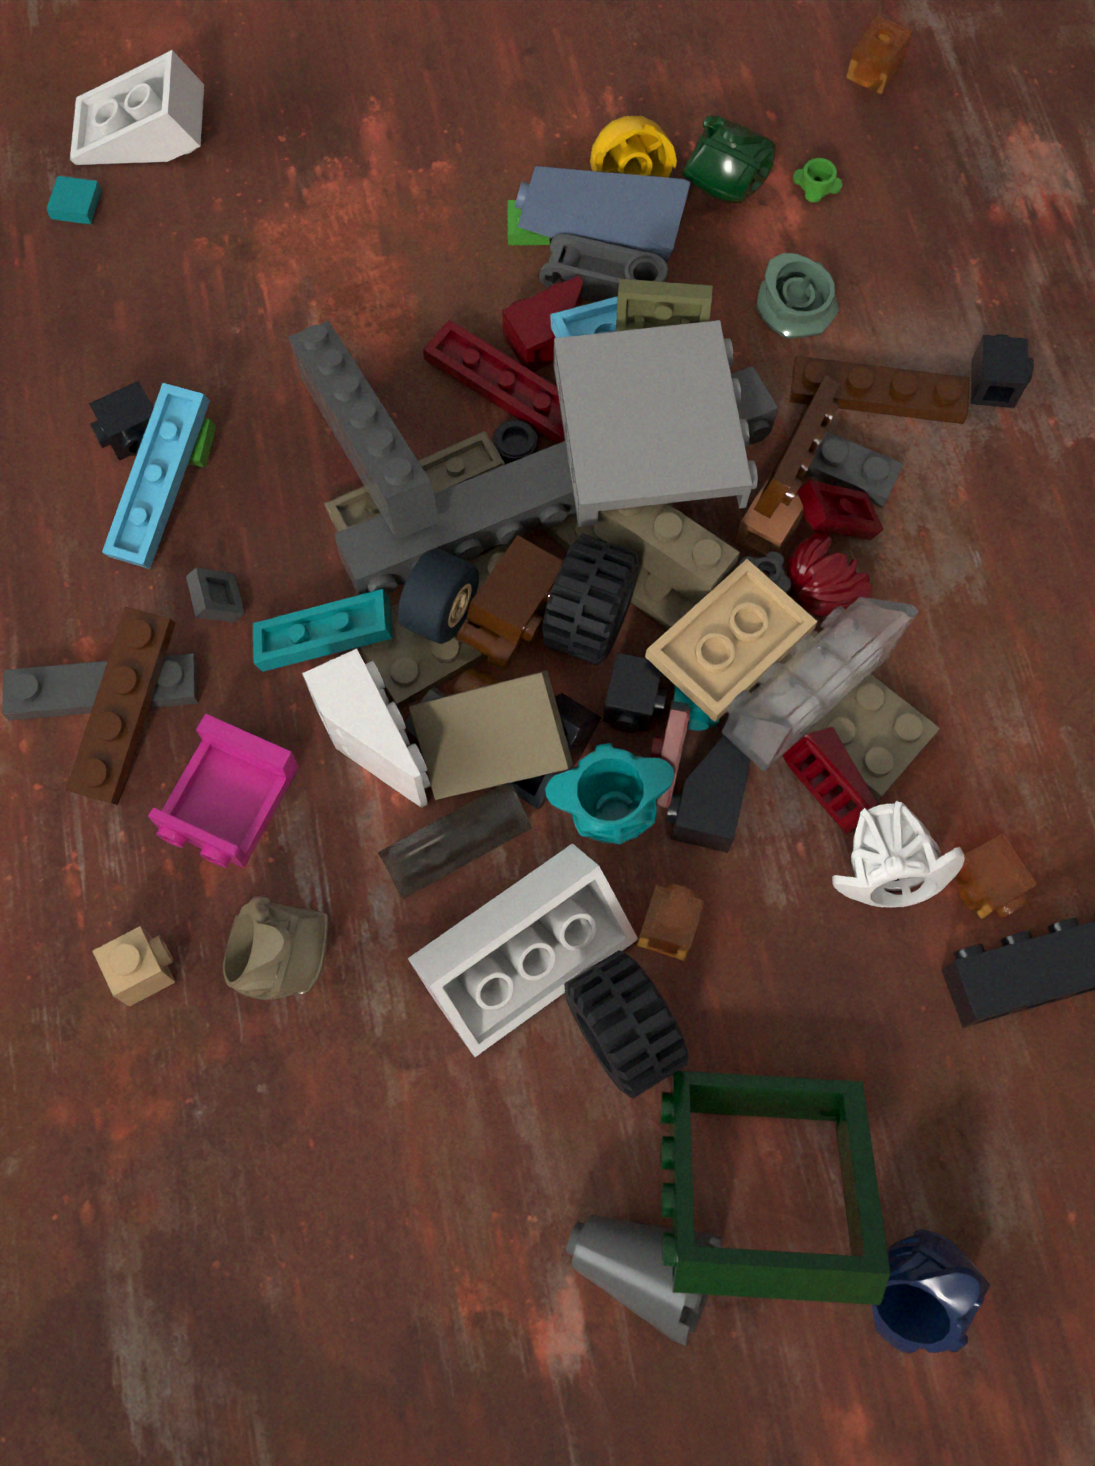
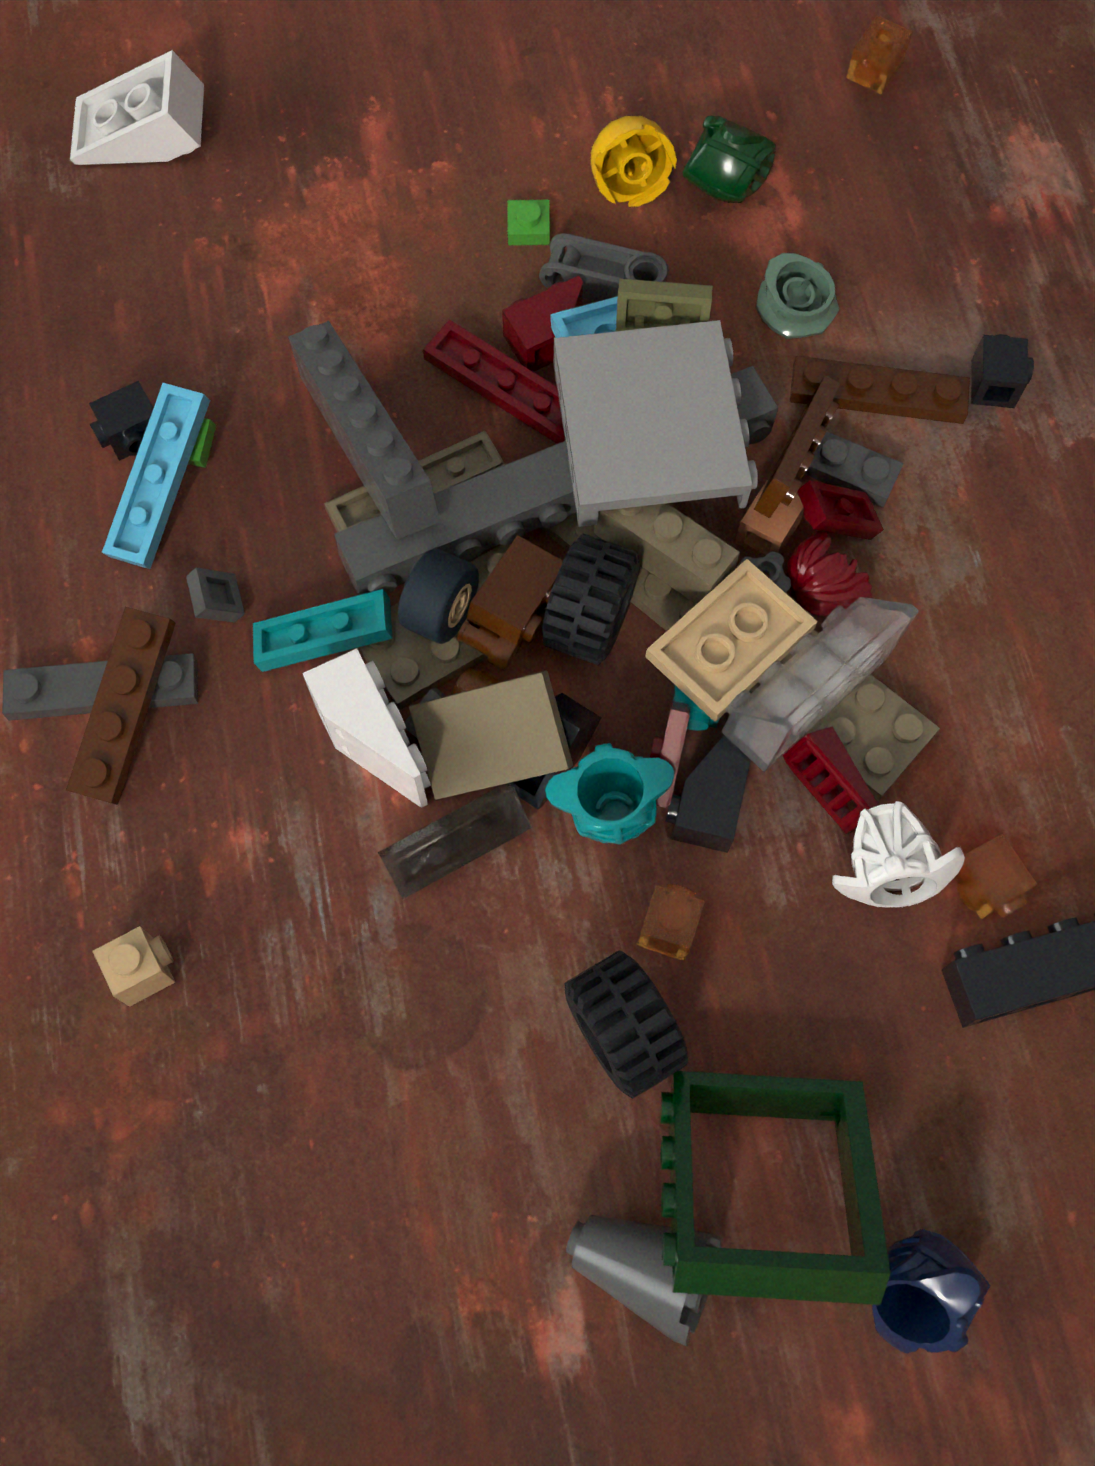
(74, 200): teal tile -> none
(226, 793): dark pink panel -> none
(275, 950): dark tan piece -> none
(515, 440): black tile -> none
(523, 948): white slope -> none
(604, 207): sand blue slope -> none
(633, 694): black brick -> none
(818, 179): bright green plate -> none

